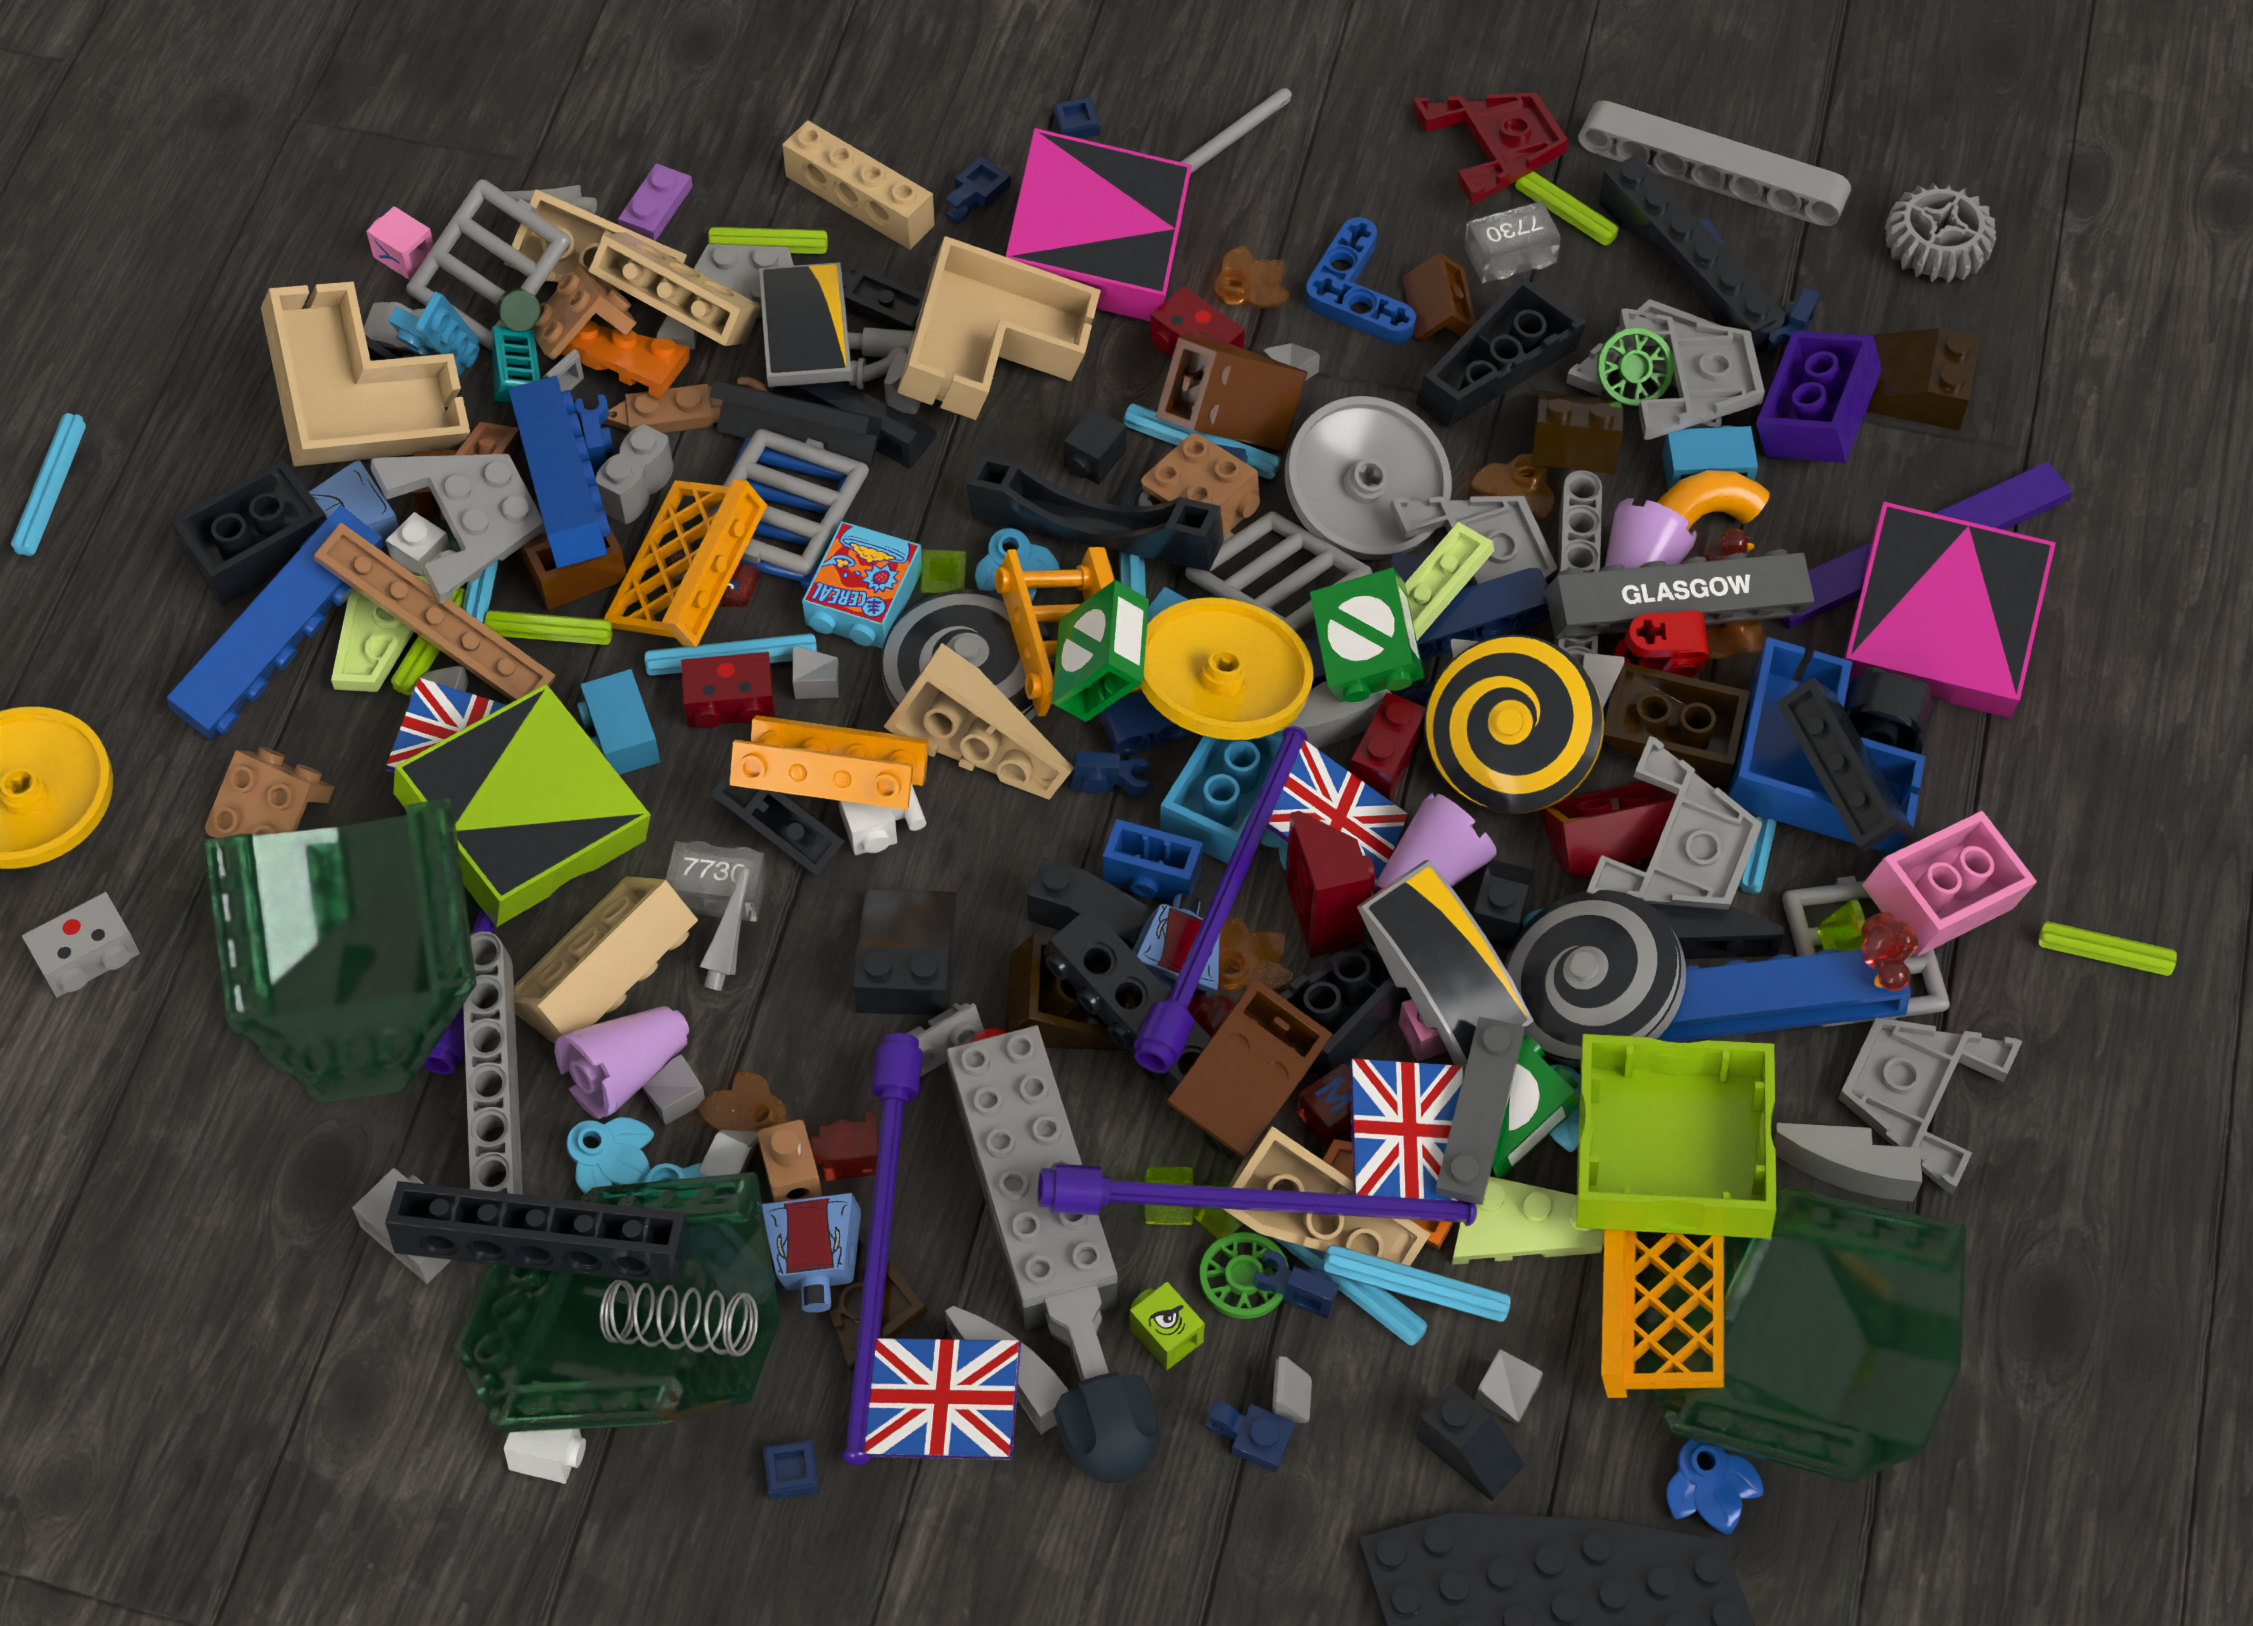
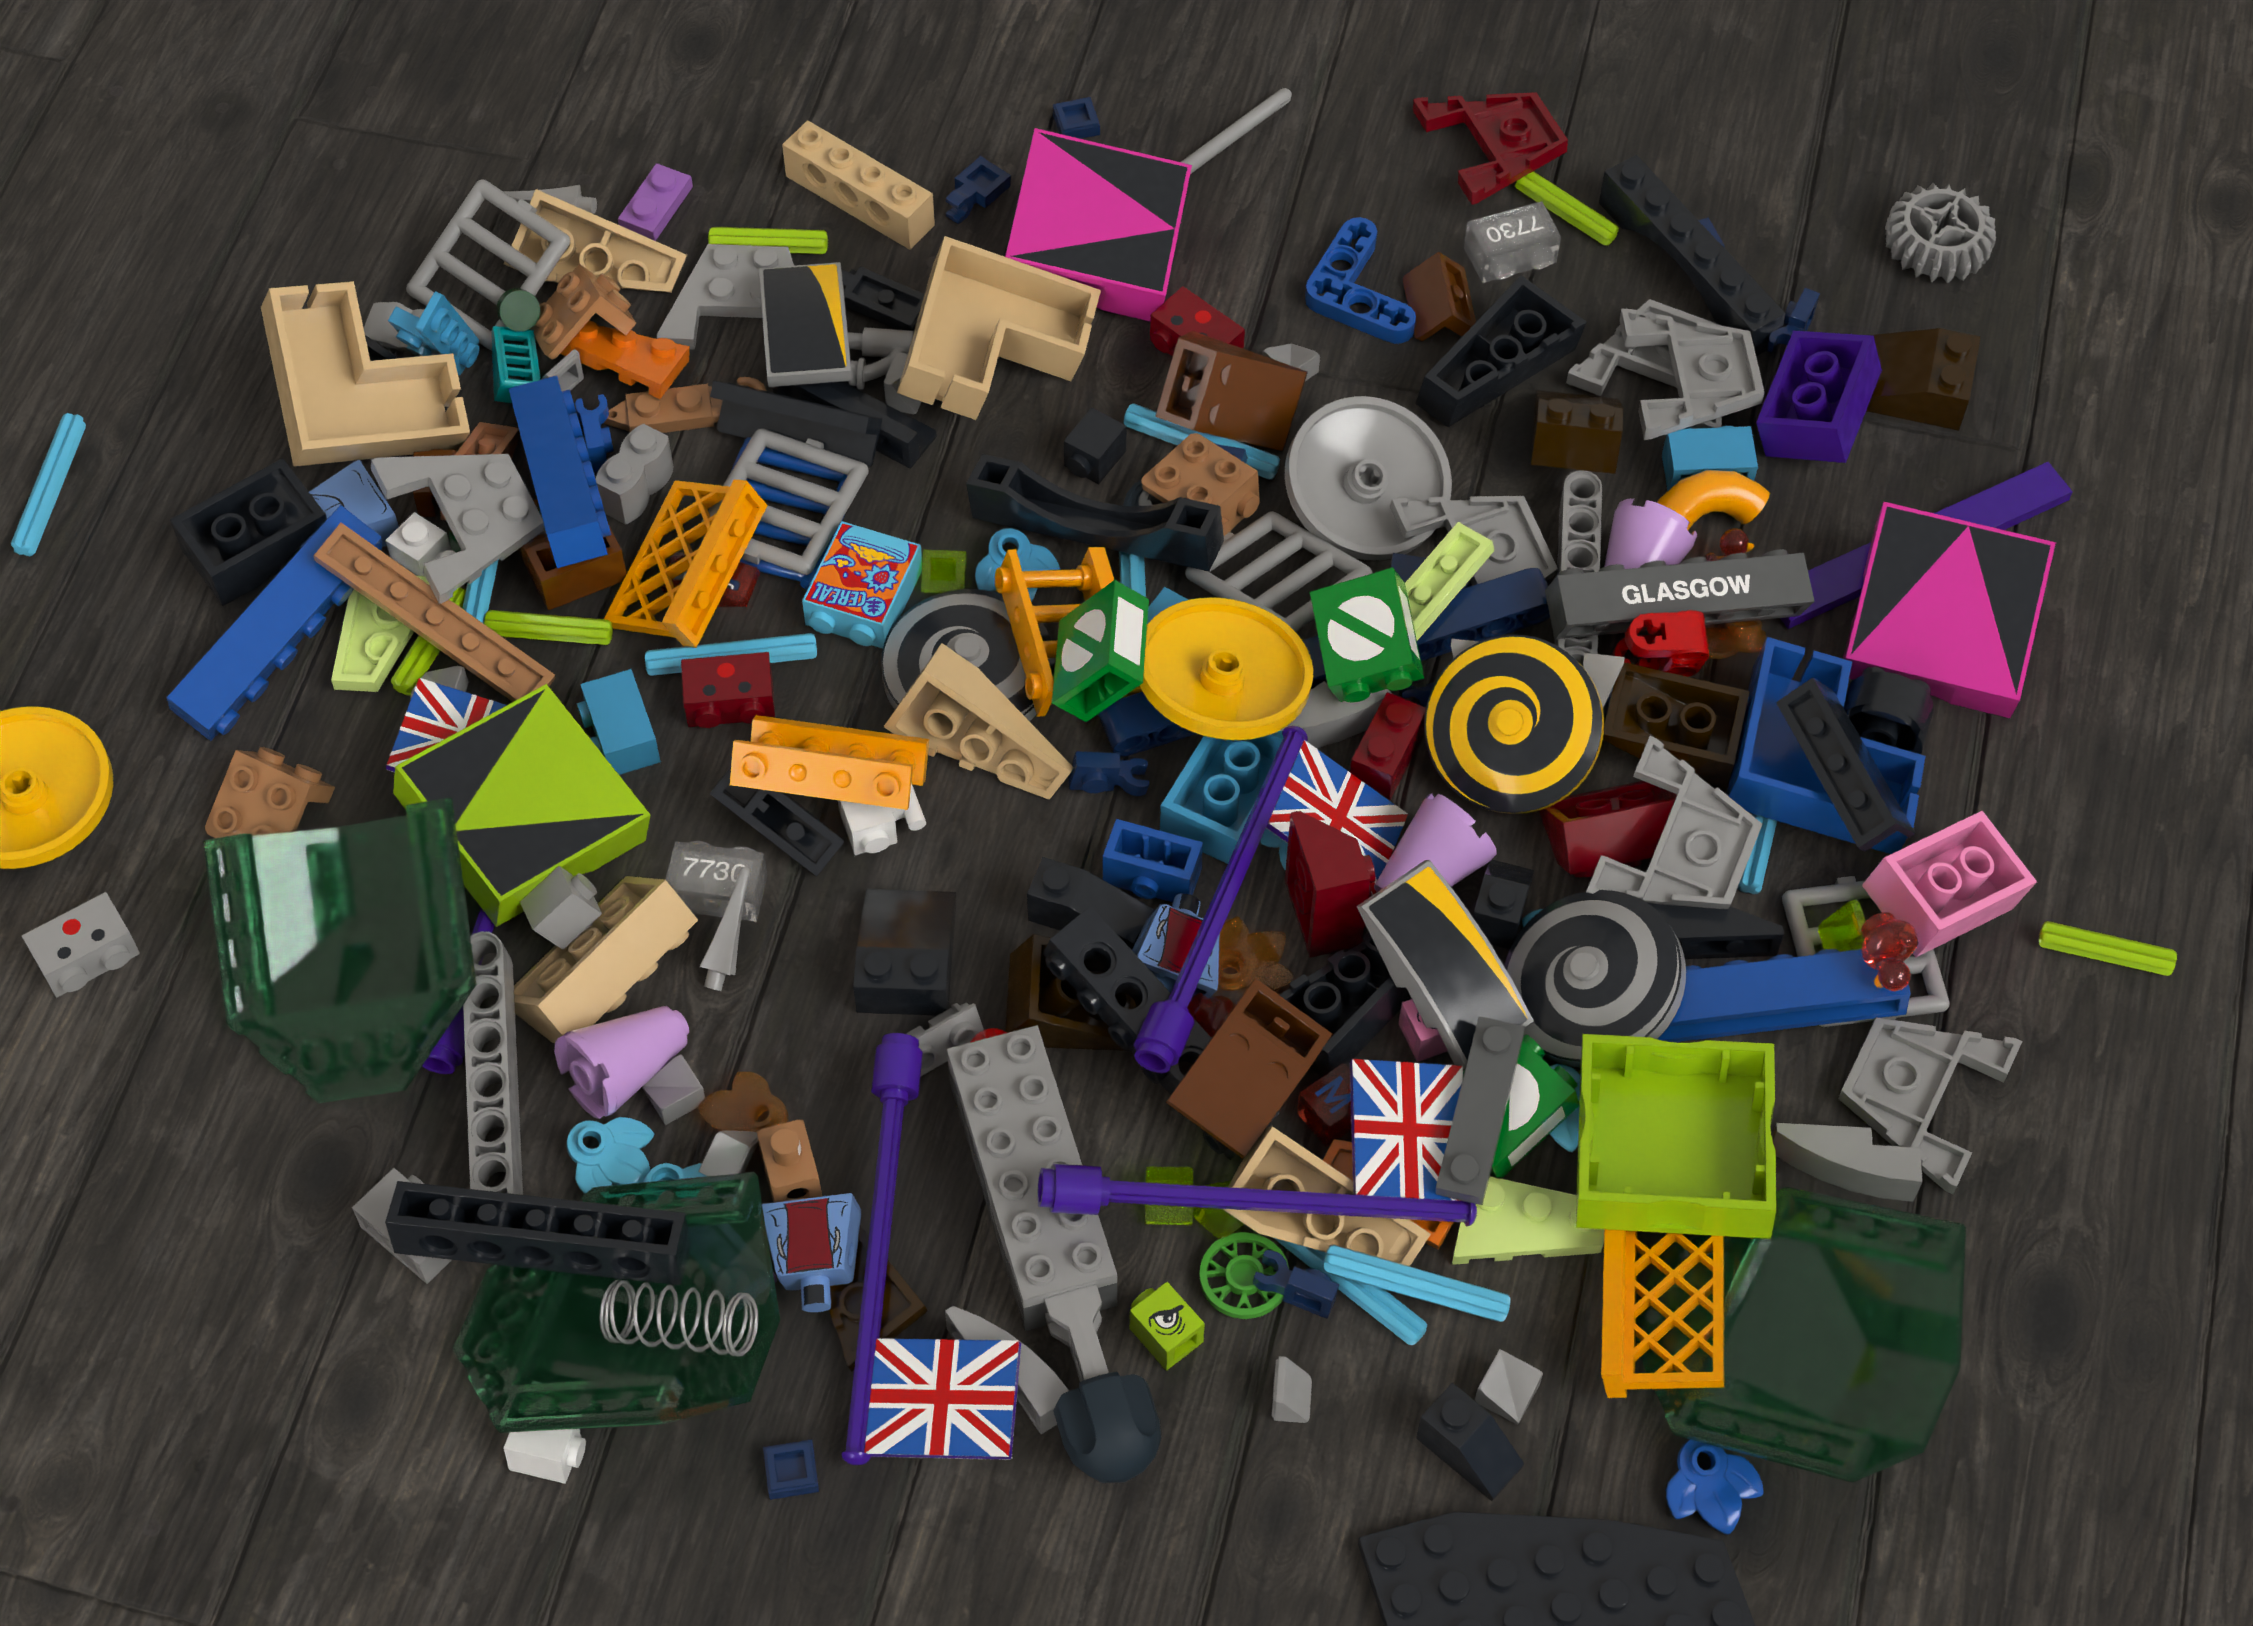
(400, 242): bright pink brick -> none
(561, 907): none -> light grey brick
(675, 288): tan brick -> none
(814, 674): light grey slope -> none
(847, 1148): clear red brick -> none
(1250, 280): clear orange plate -> none
(1257, 1436): dark blue plate -> none
(1506, 480): clear orange plate -> none
(1634, 366): bright green wheel -> none
(1716, 163): light grey beam -> none

